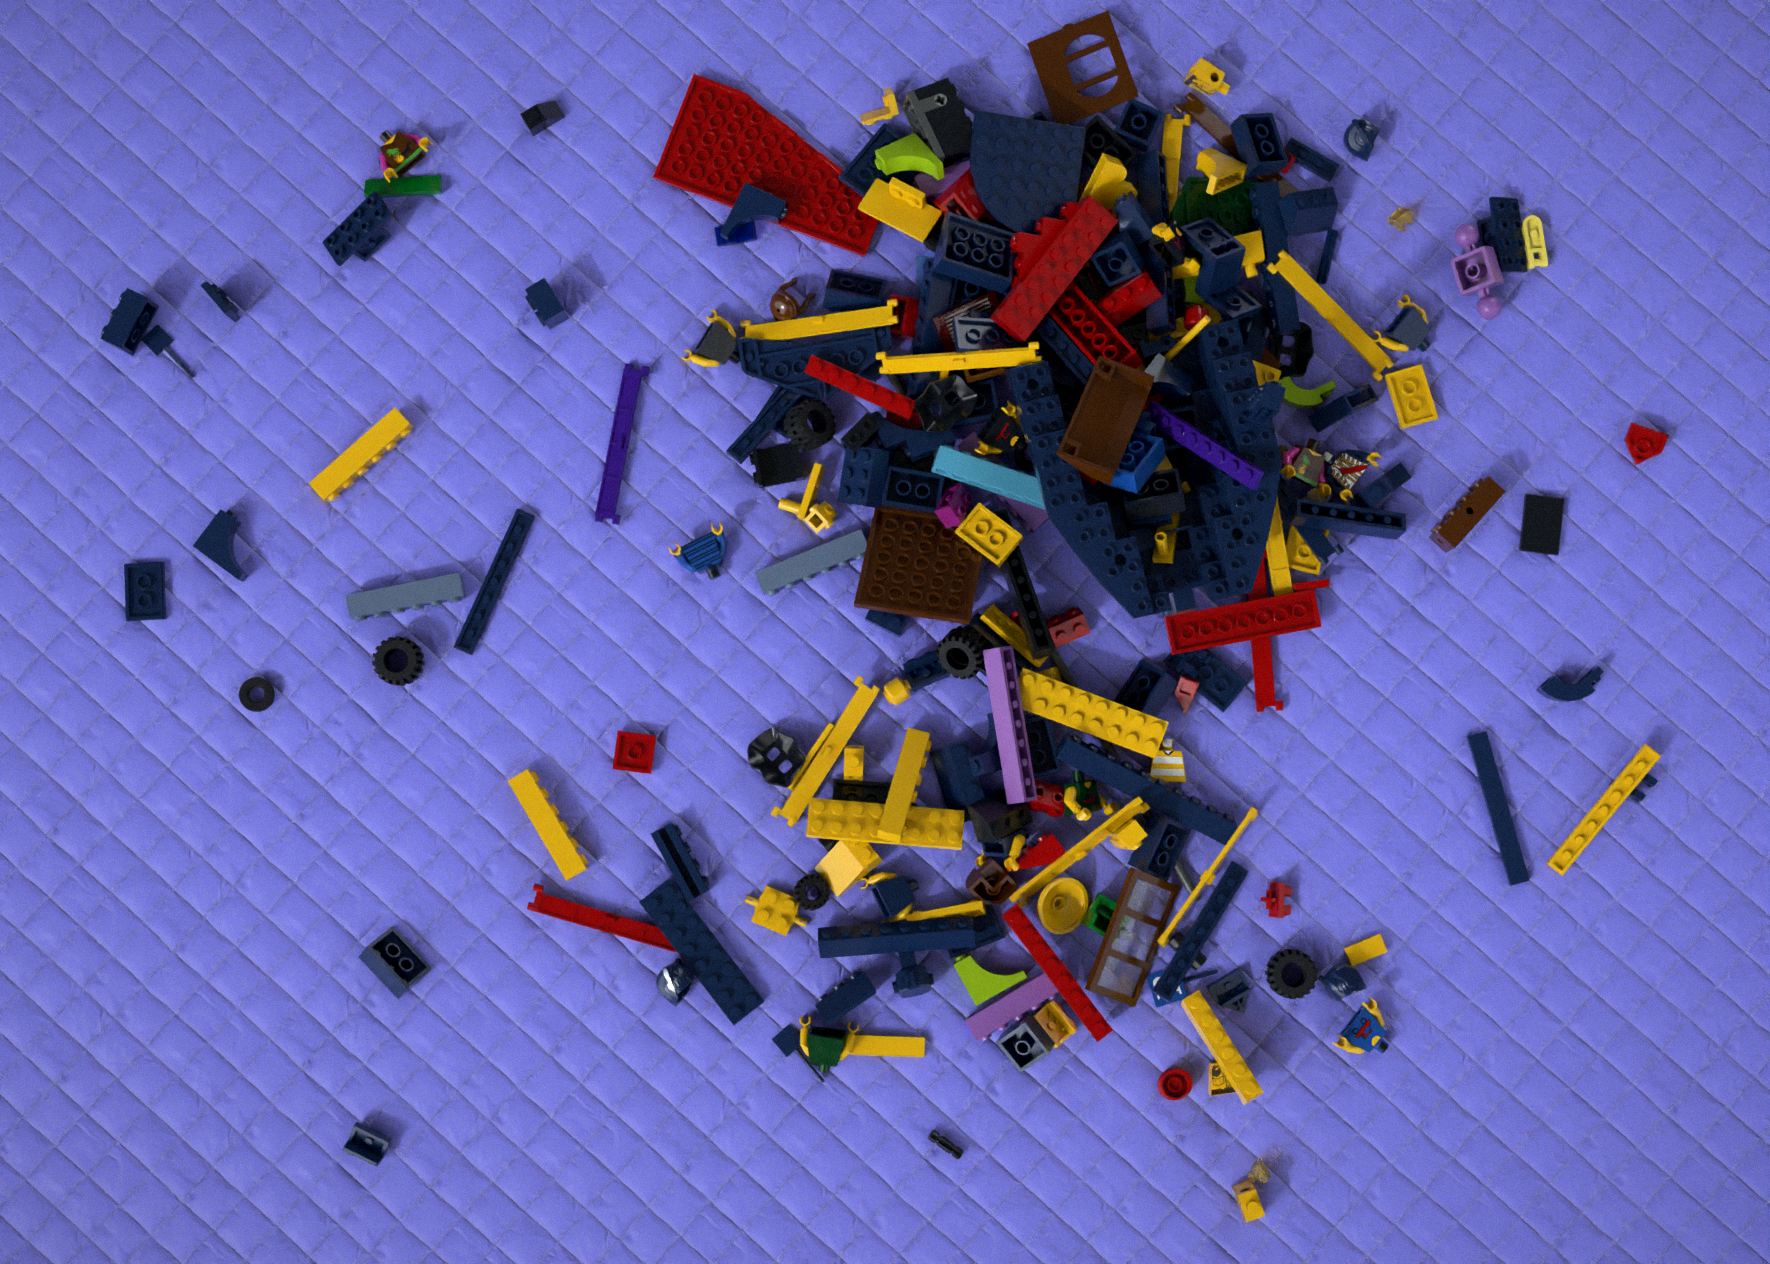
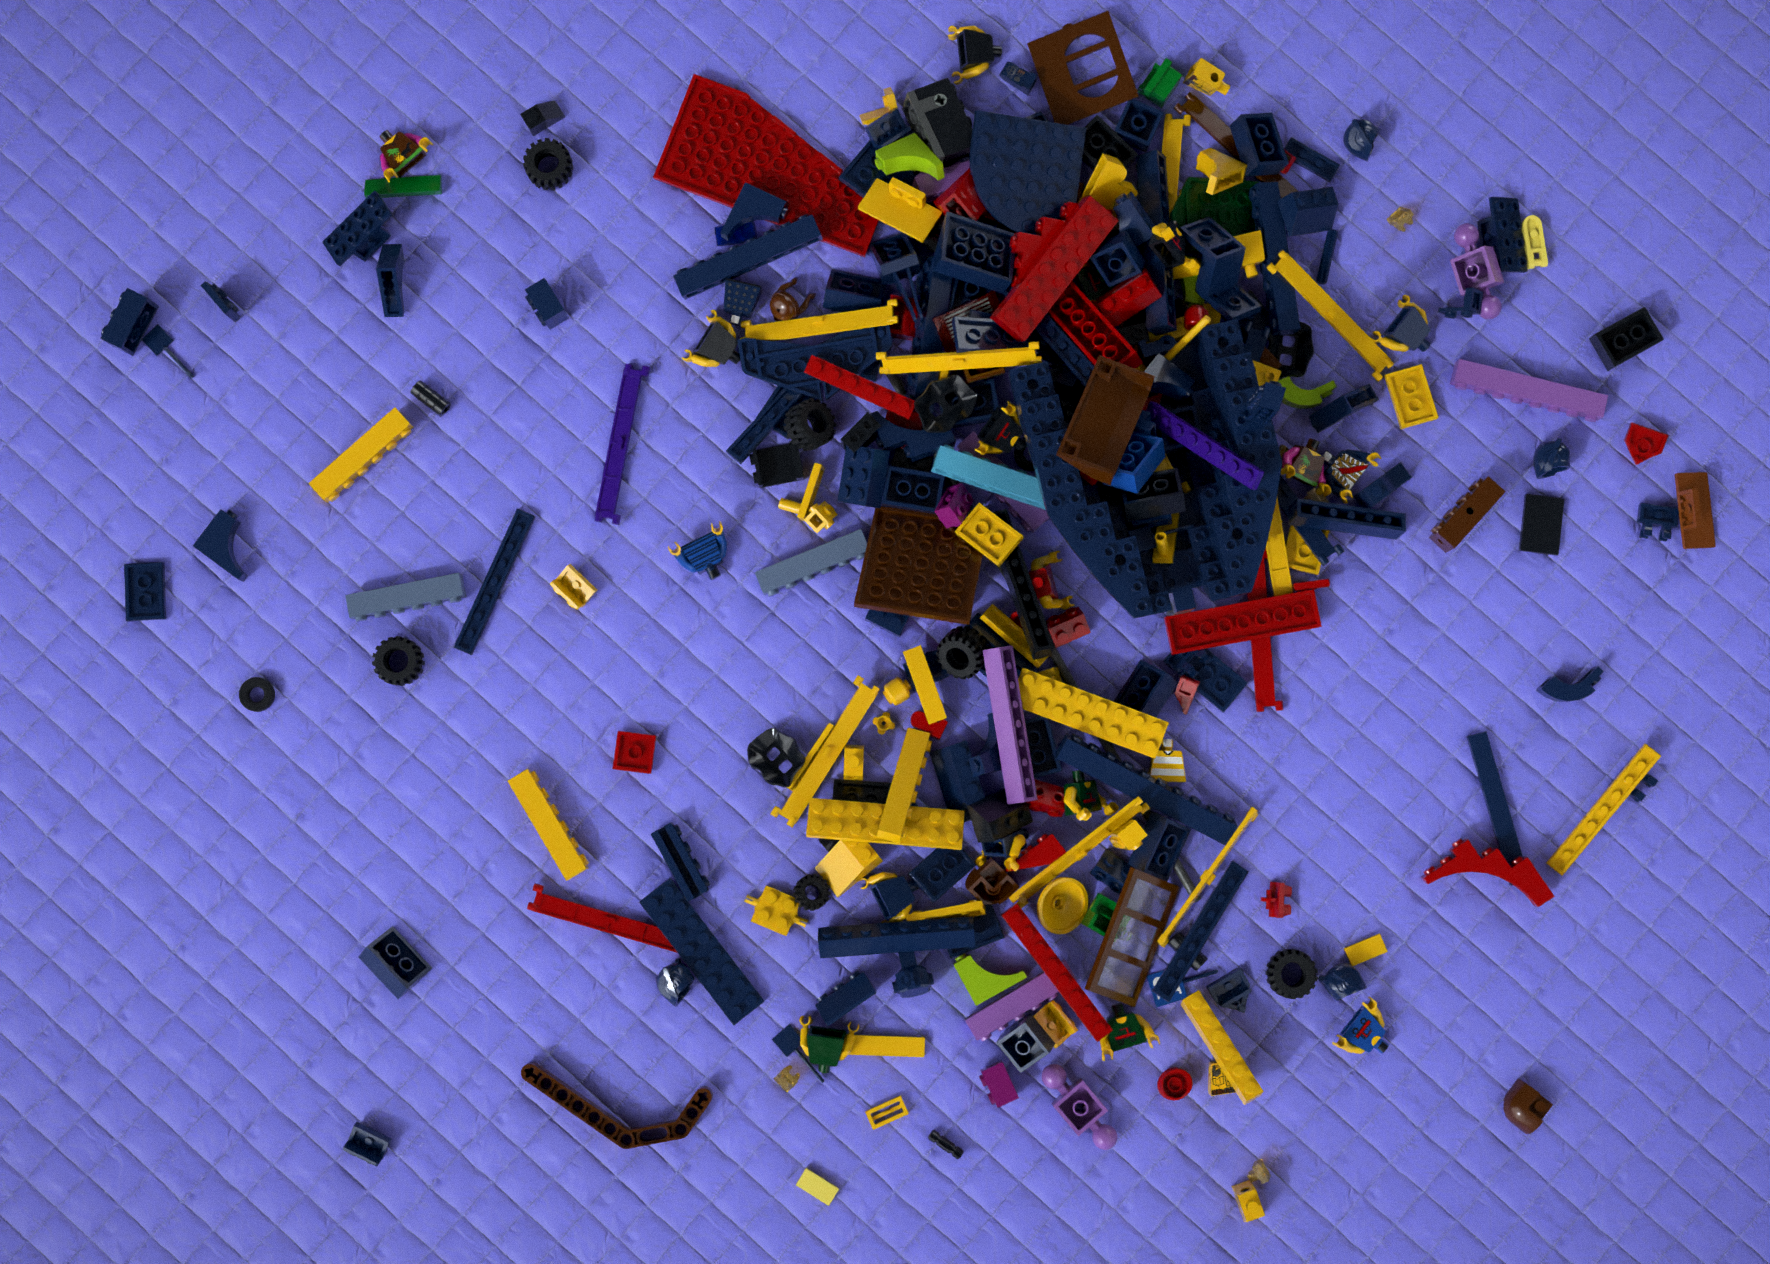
(389, 275): none -> dark blue arch
(430, 398): none -> black axle
(543, 150): none -> black tyre
(573, 587): none -> yellow bracket
(605, 1117): none -> reddish brown beam
(740, 299): none -> dark blue torso
(748, 256): none -> dark blue brick
(785, 1079): none -> clear yellow tile
(817, 1186): none -> light yellow tile
(871, 1118): none -> yellow tile
(884, 718): none -> yellow plate
(887, 129): none -> dark blue bracket
(894, 261): none -> dark blue slope
(920, 722): none -> red leg
(924, 684): none -> yellow tile
(941, 871): none -> dark blue tile
(974, 51): none -> black torso
(999, 1084): none -> magenta brick
(1018, 77): none -> dark blue leg
(1044, 583): none -> torso
(1103, 1135): none -> medium lavender brick
(1111, 871): none -> dark blue bracket
(1128, 1031): none -> torso
(1160, 83): none -> green plate
(1466, 859): none -> red arch
(1472, 305): none -> dark blue bracket
(1525, 1107): none -> reddish brown brick
(1529, 390): none -> medium lavender brick
(1551, 458): none -> dark blue helmet
(1626, 338): none -> black brick
(1659, 516): none -> dark blue plate
(1695, 510): none -> dark orange bracket

